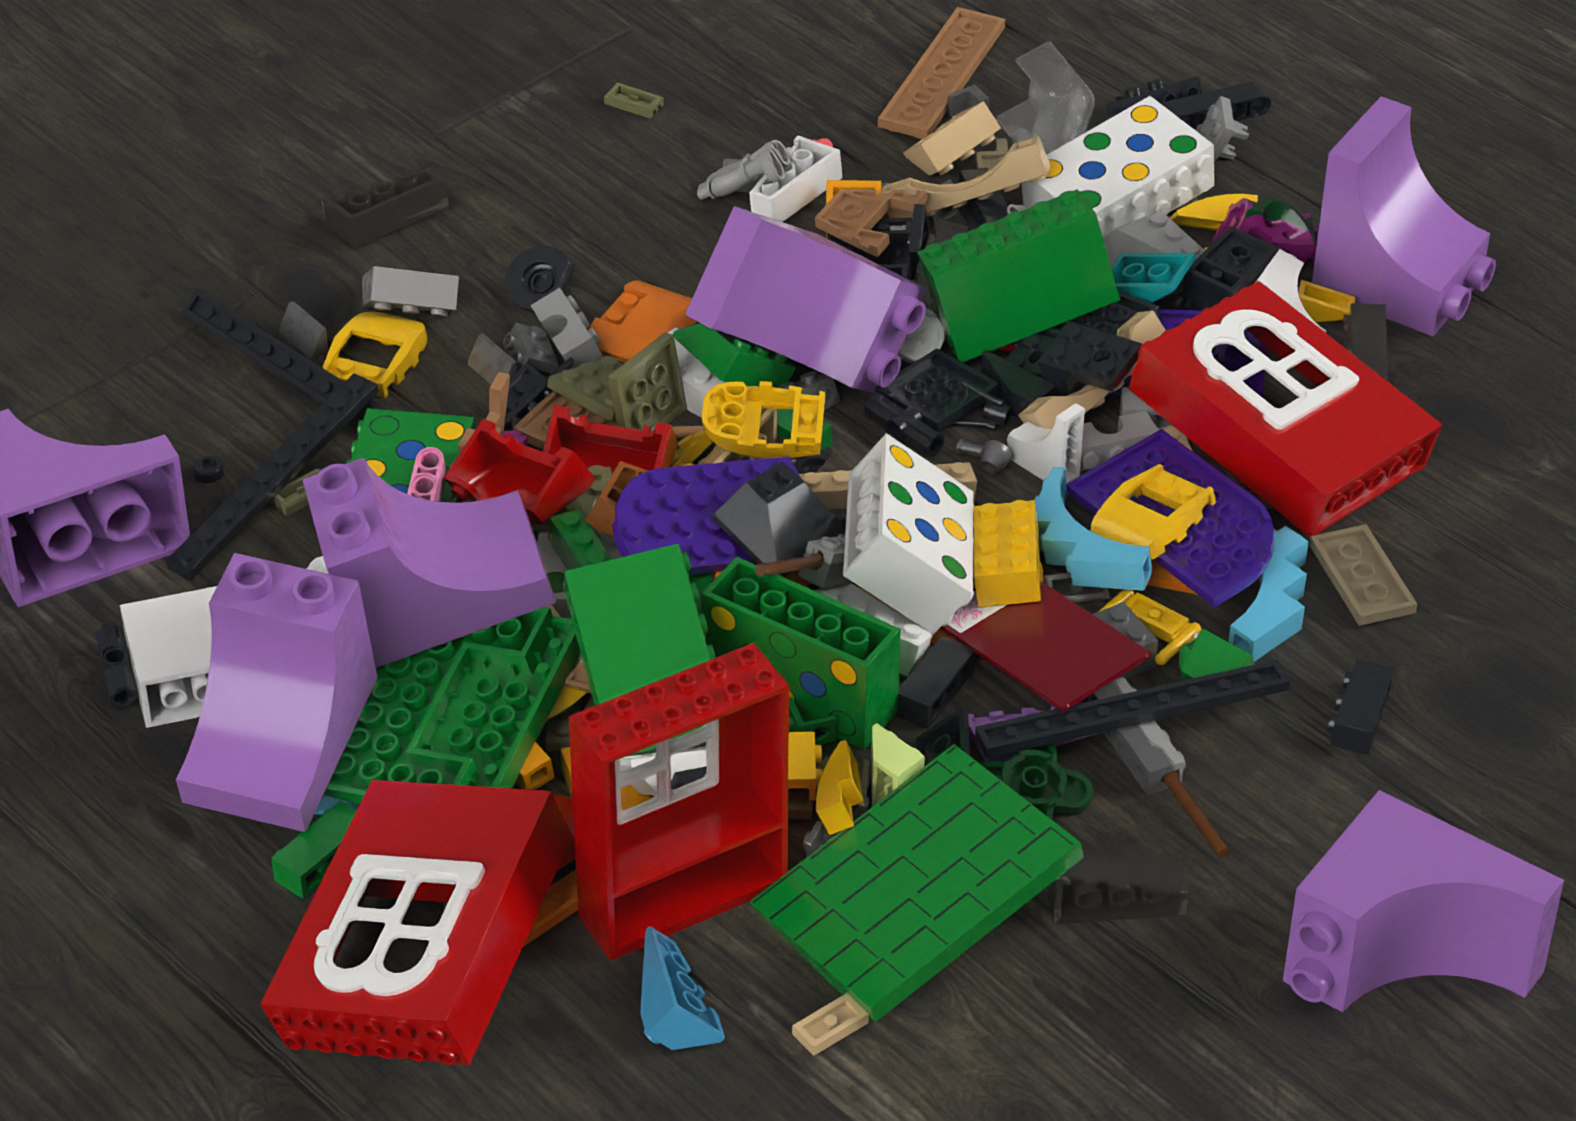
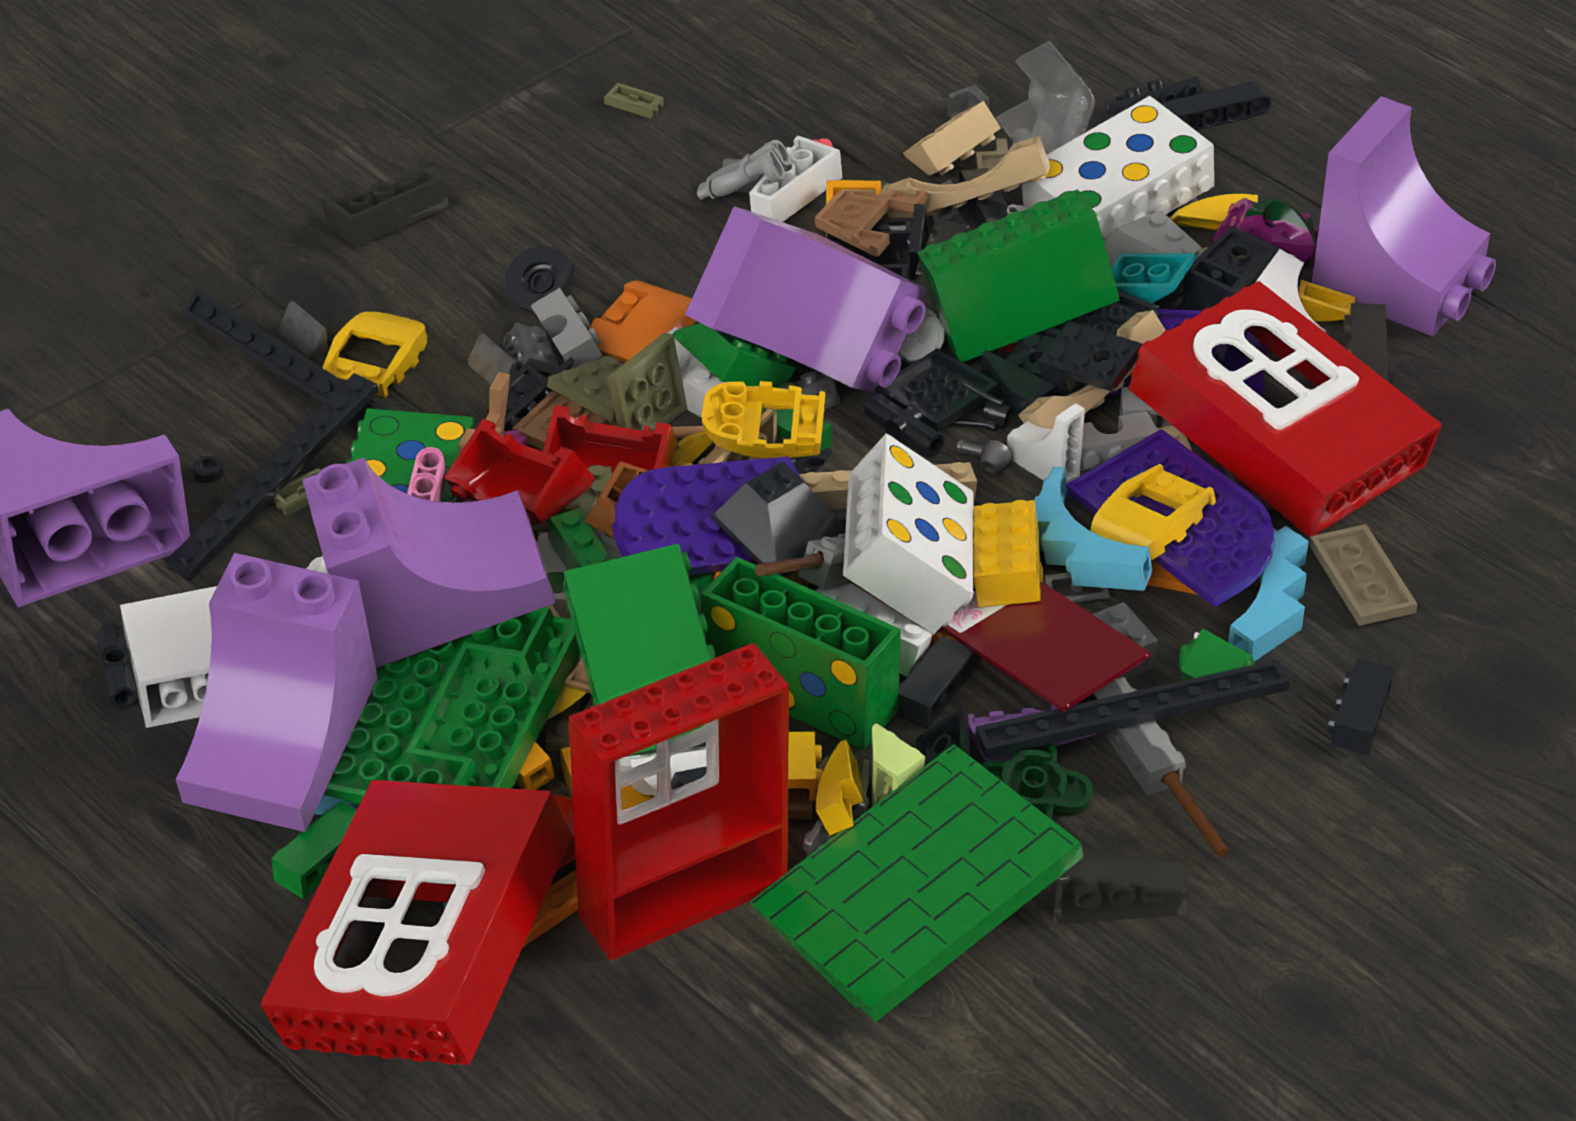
(410, 291): light grey wedge -> none
(672, 1000): dark azure wedge -> none
(797, 725): green bracket -> none
(830, 1024): tan plate -> none
(941, 71): medium nougat plate -> none
(1160, 621): yellow plate -> none
(1220, 127): light grey plate -> none
(1414, 901): medium lavender brick -> none

